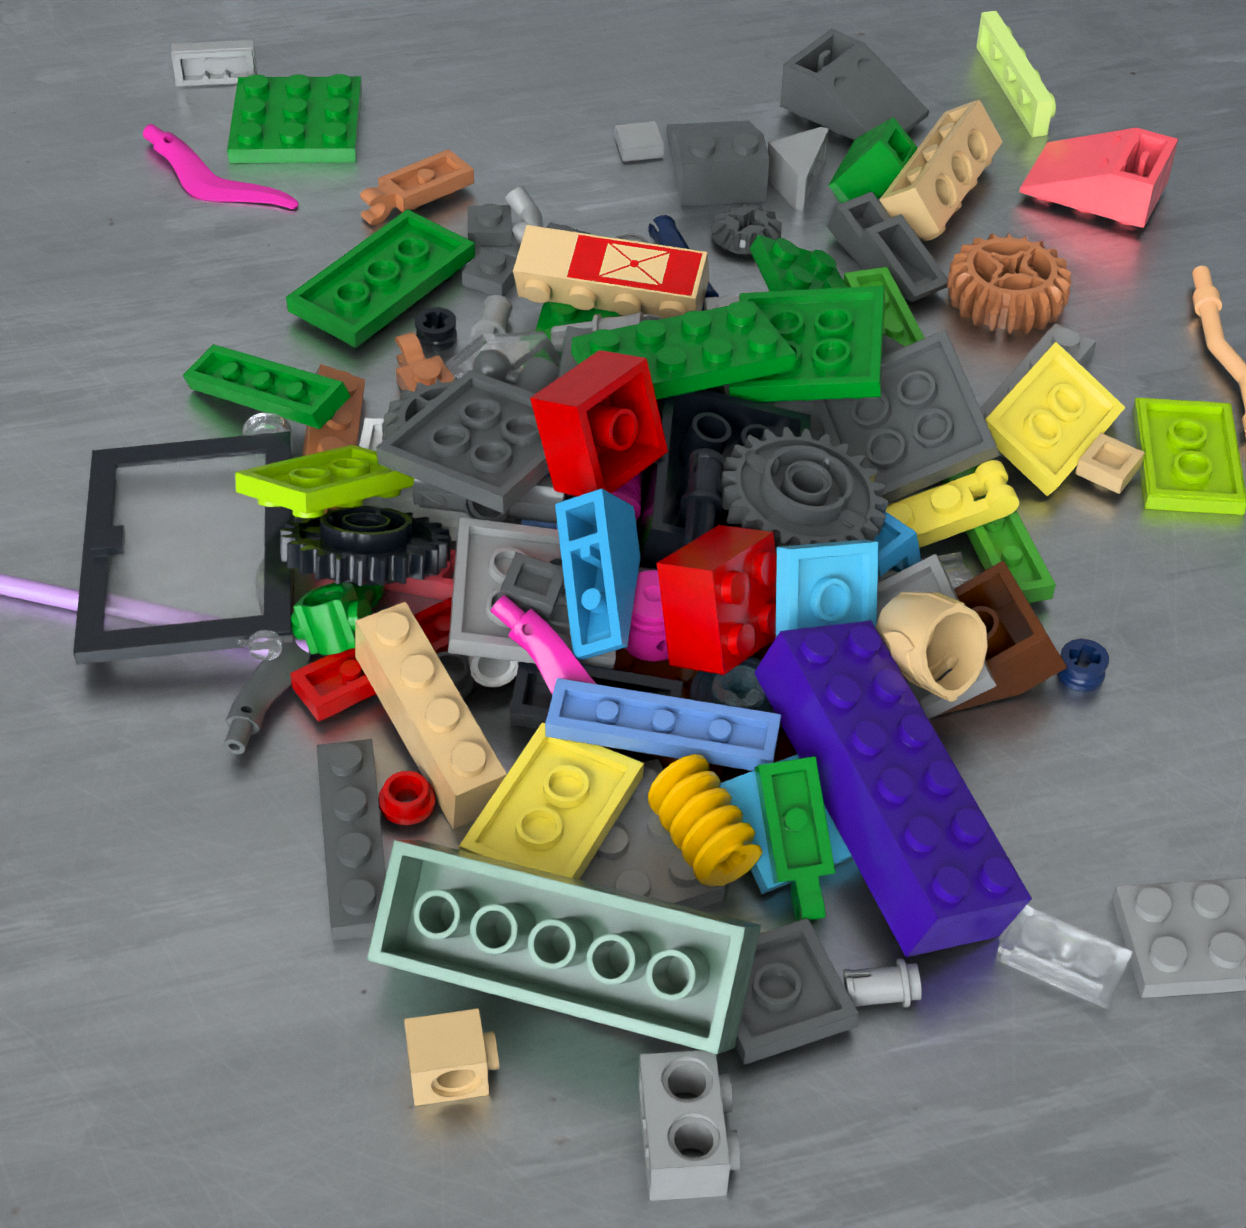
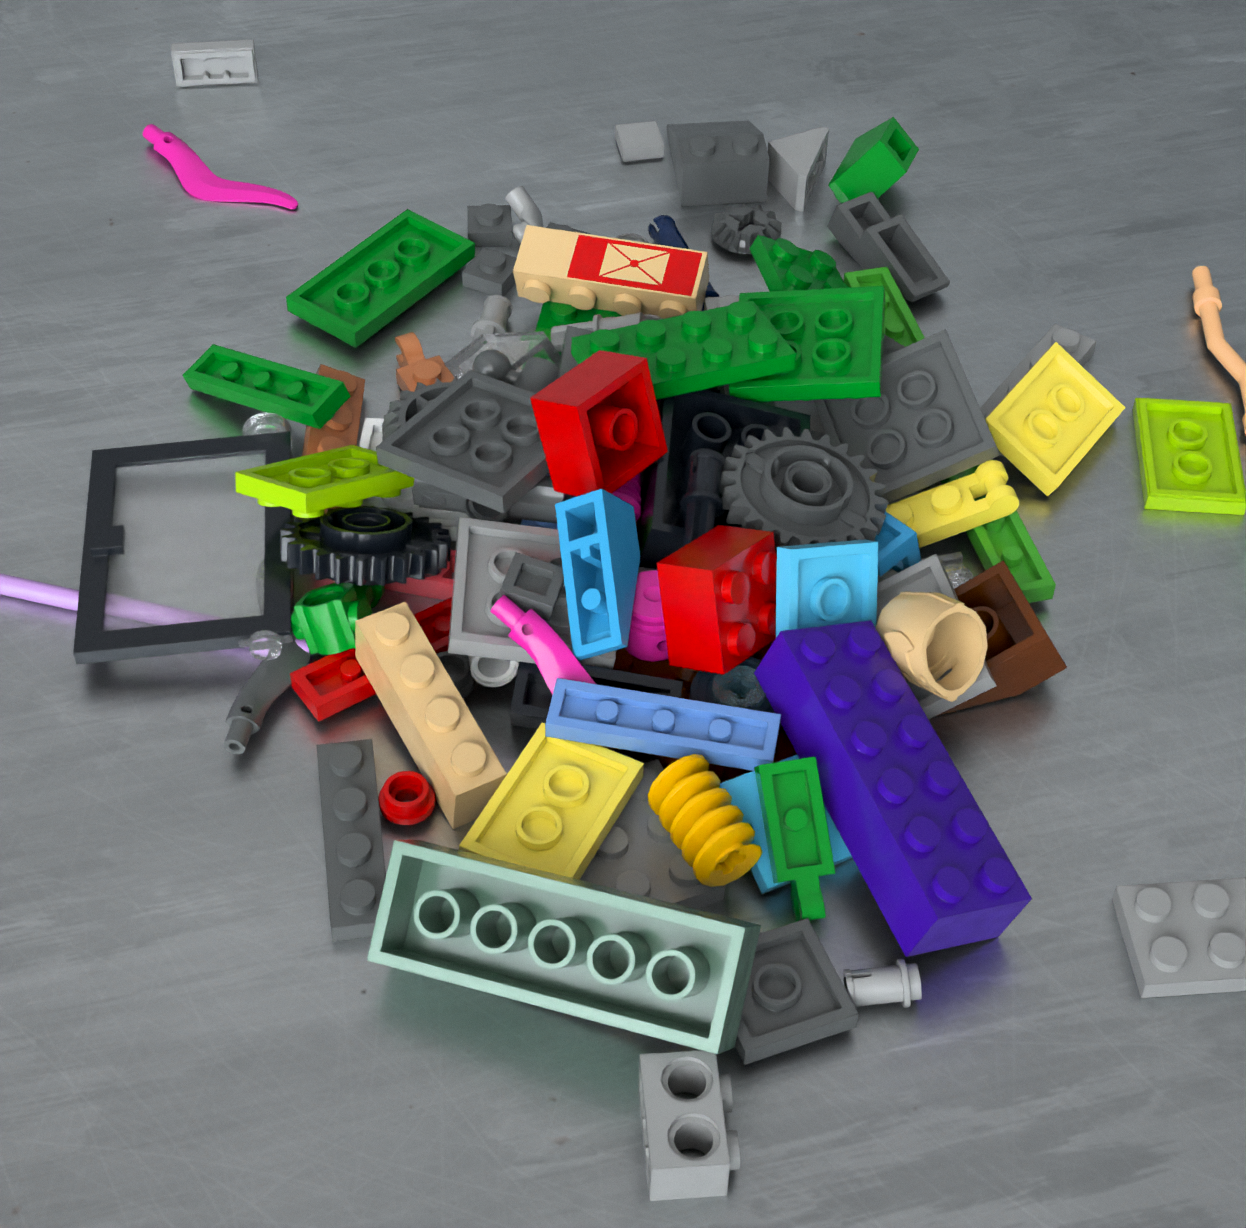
(295, 119): green plate -> none
(416, 185): nougat plate -> none
(436, 328): black bush -> none
(449, 1056): tan brick -> none
(846, 88): dark grey slope -> none
(943, 170): tan brick -> none
(1009, 283): nougat gear -> none
(1015, 74): yellowish green plate -> none
(1064, 956): clear plate -> none
(1086, 652): dark blue bush -> none
(1105, 173): coral slope -> none
(1110, 463): tan plate -> none

